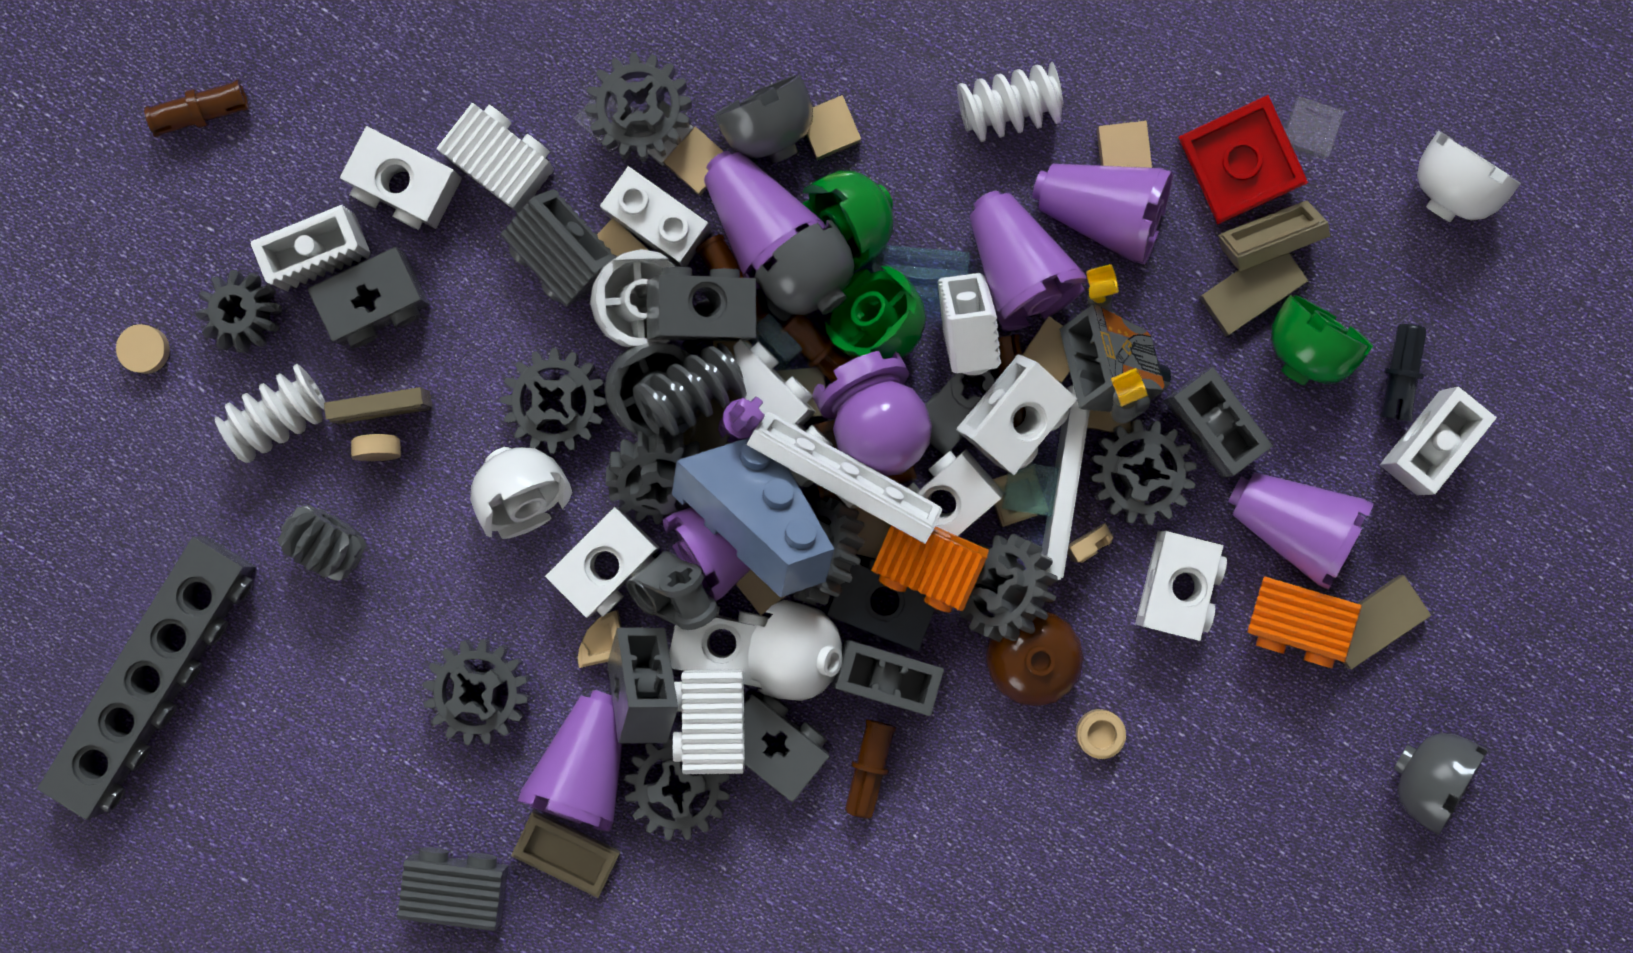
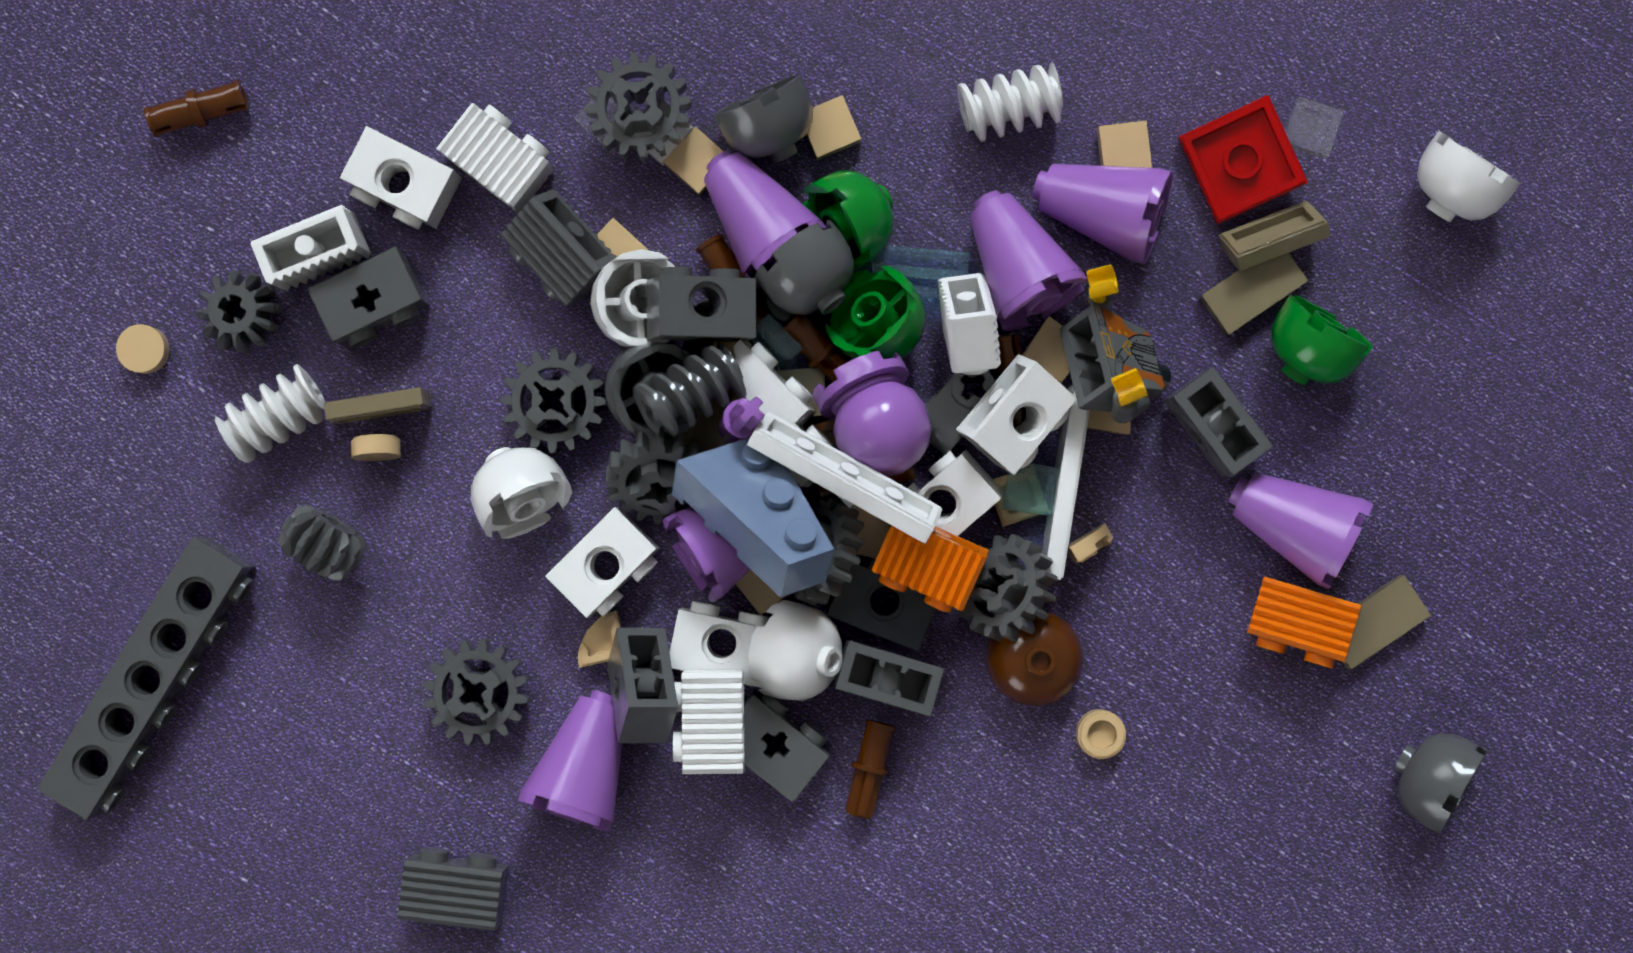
(565, 853): dark tan tile -> none
(655, 217): white brick -> none
(656, 791): dark grey gear -> none
(673, 592): dark grey piece -> none
(1136, 494): dark grey gear -> none
(1159, 605): white brick -> none
(1404, 371): black axle -> none
(1438, 441): white brick -> none

